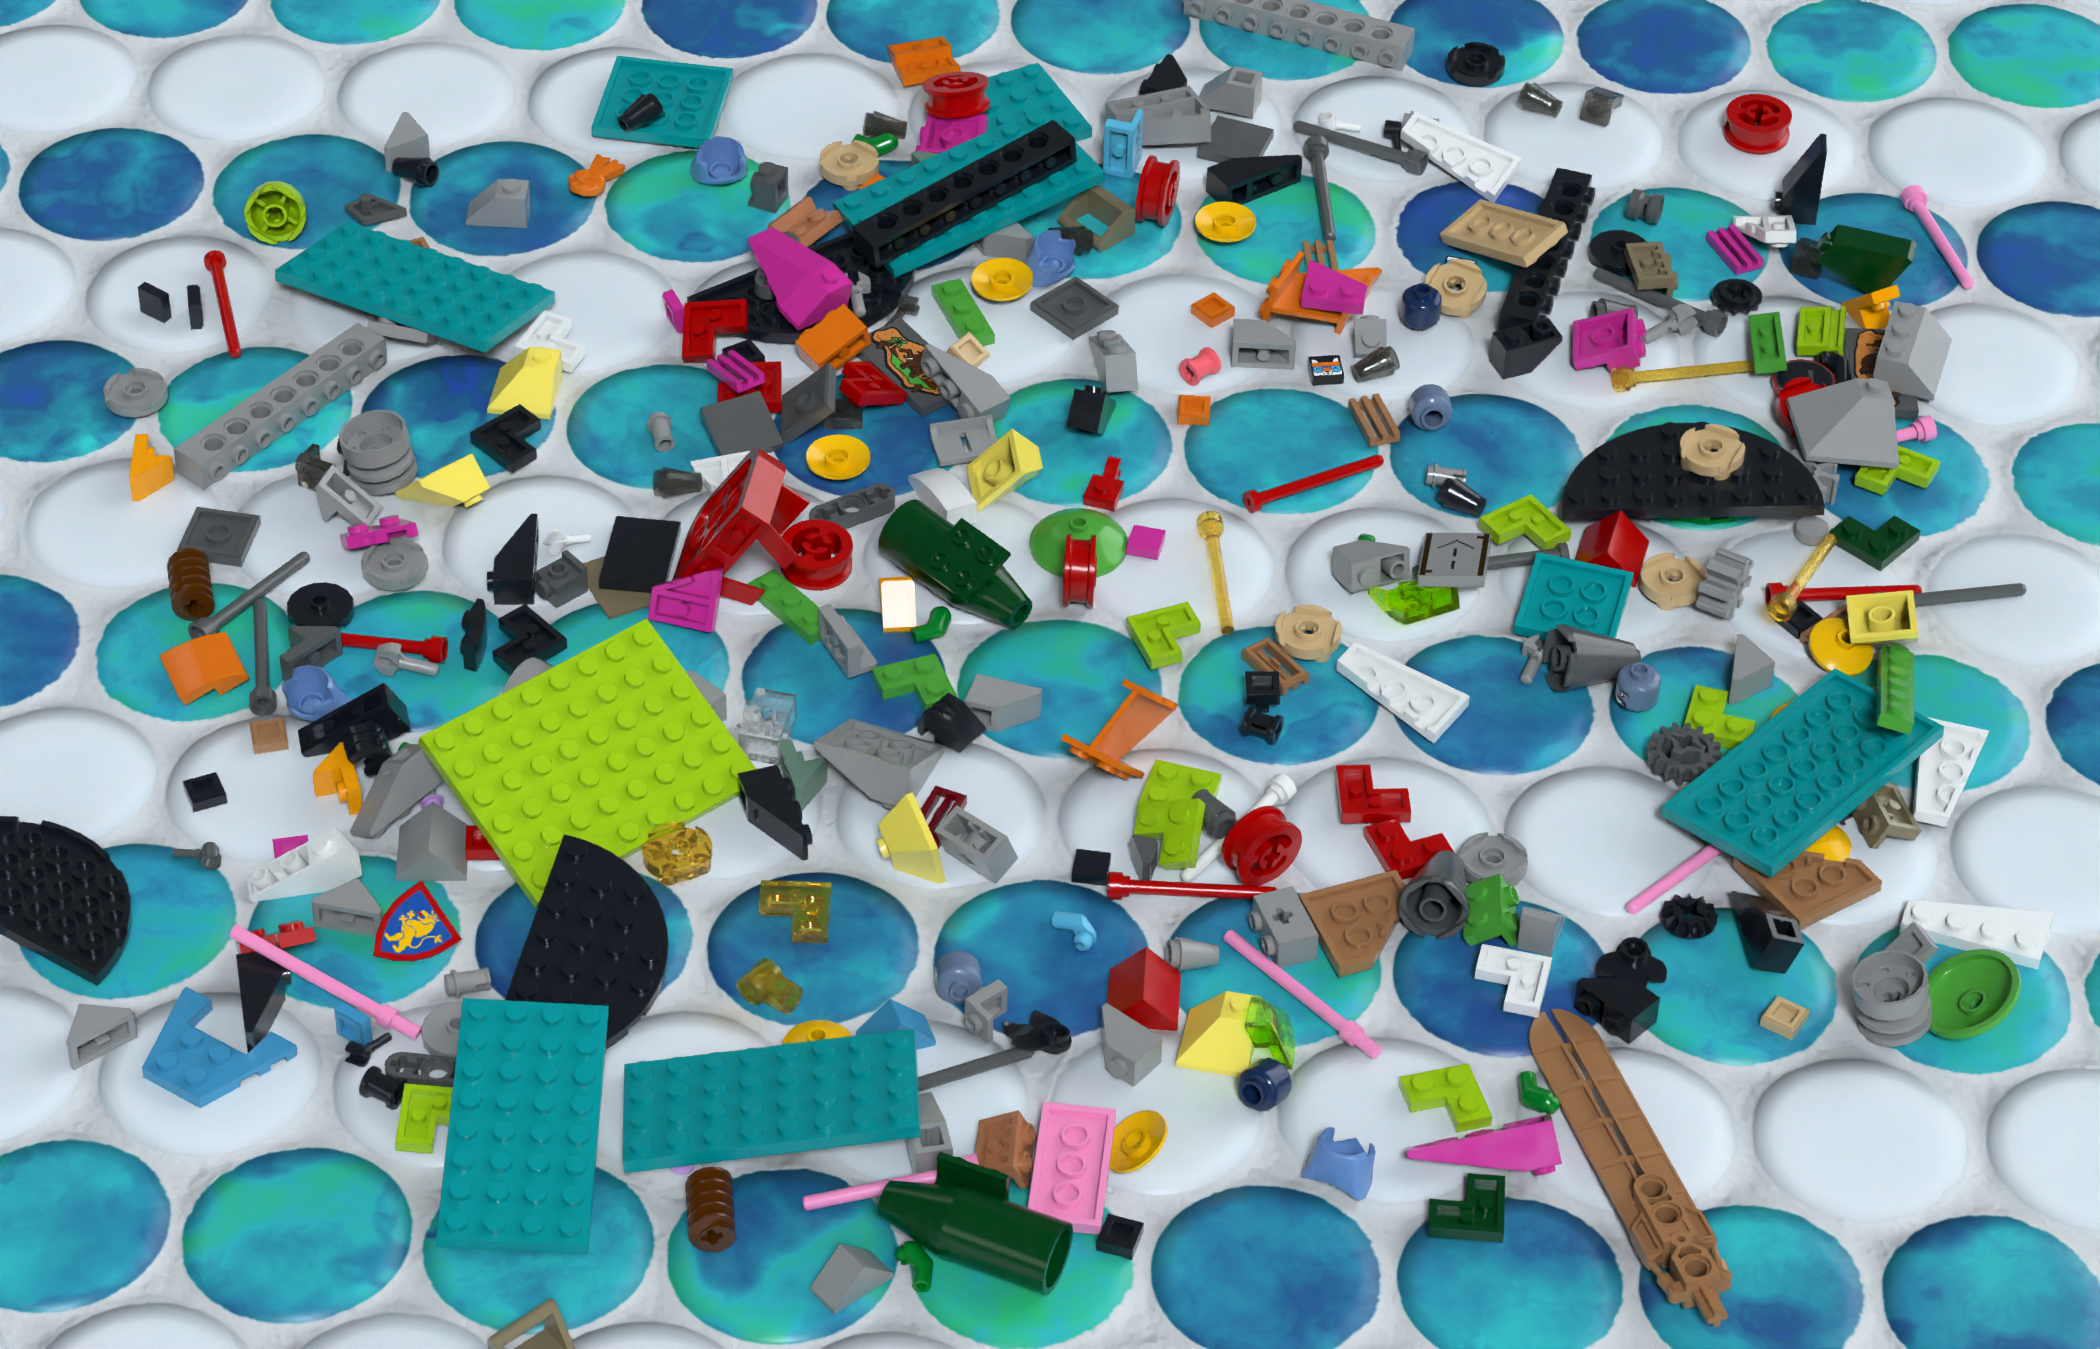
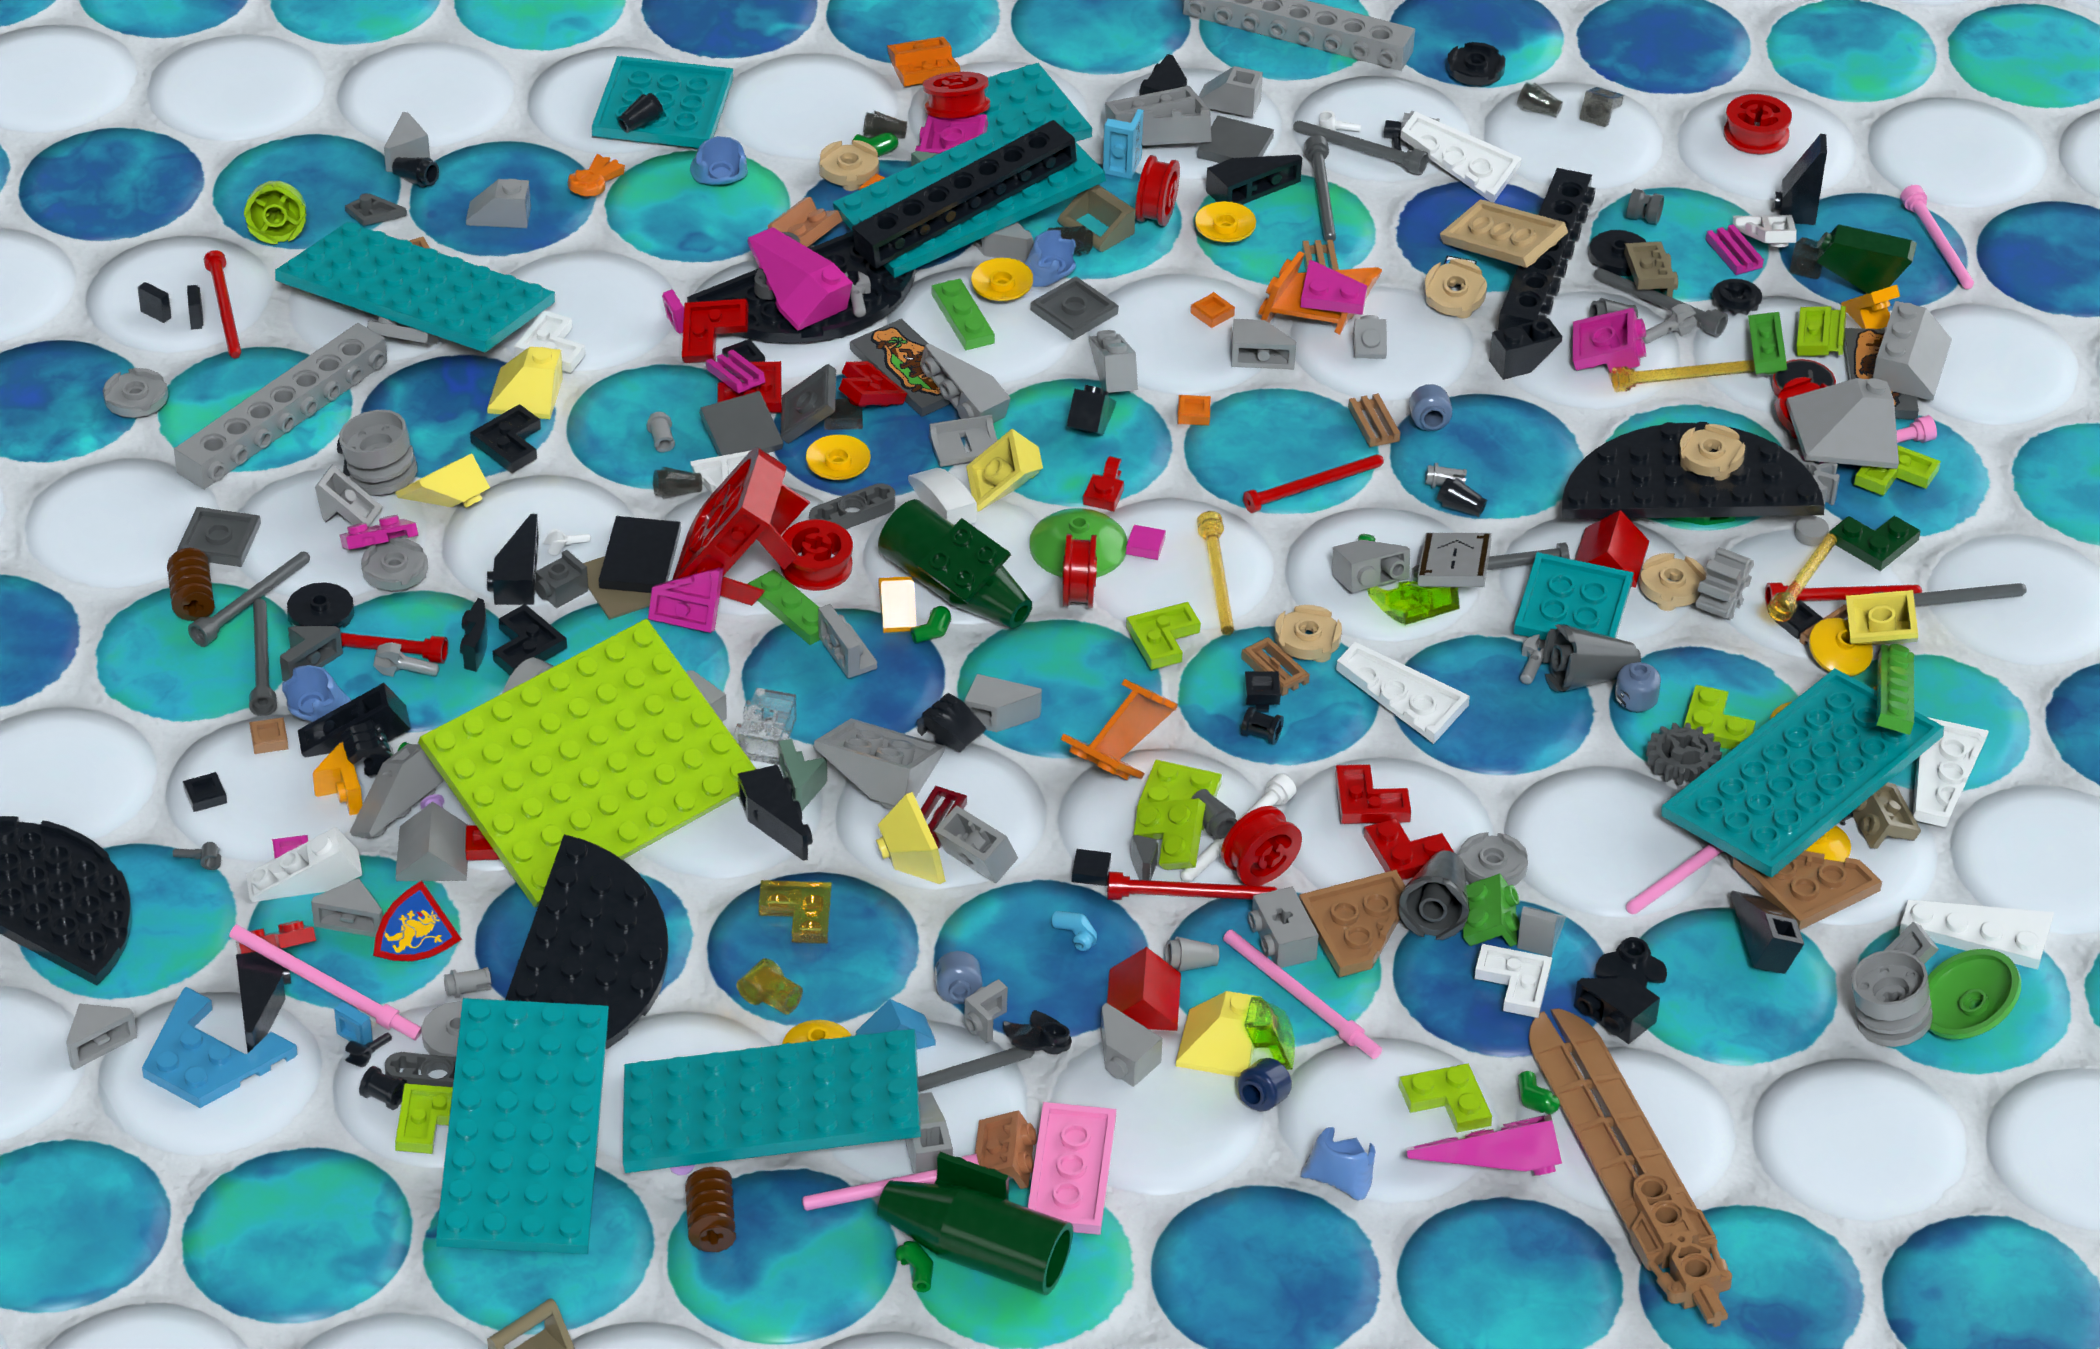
(148, 470): light orange slope -> none
(204, 665): orange slope -> none
(311, 467): clear smoke bracket -> none
(675, 868): clear yellow plate -> none
(769, 187): dark grey brick -> none
(833, 339): orange brick -> none
(848, 1277): light grey slope -> none
(908, 306): clear smoke hand -> none
(918, 676): bright green plate -> none
(969, 350): tan tile -> none
(1120, 1236): black tile -> none
(1137, 1141): yellow dish -> none
(1199, 366): coral bush -> none
(1325, 370): tile -> none
(1377, 364): clear smoke cone -> none
(1421, 307): dark blue head -> none
(1474, 1219): dark green plate -> none
(1528, 518): lime plate -> none
(1695, 925): black gear -> none
(1750, 670): light grey slope -> none
(1784, 1017): tan tile -> none
(1835, 363): black arm -> none

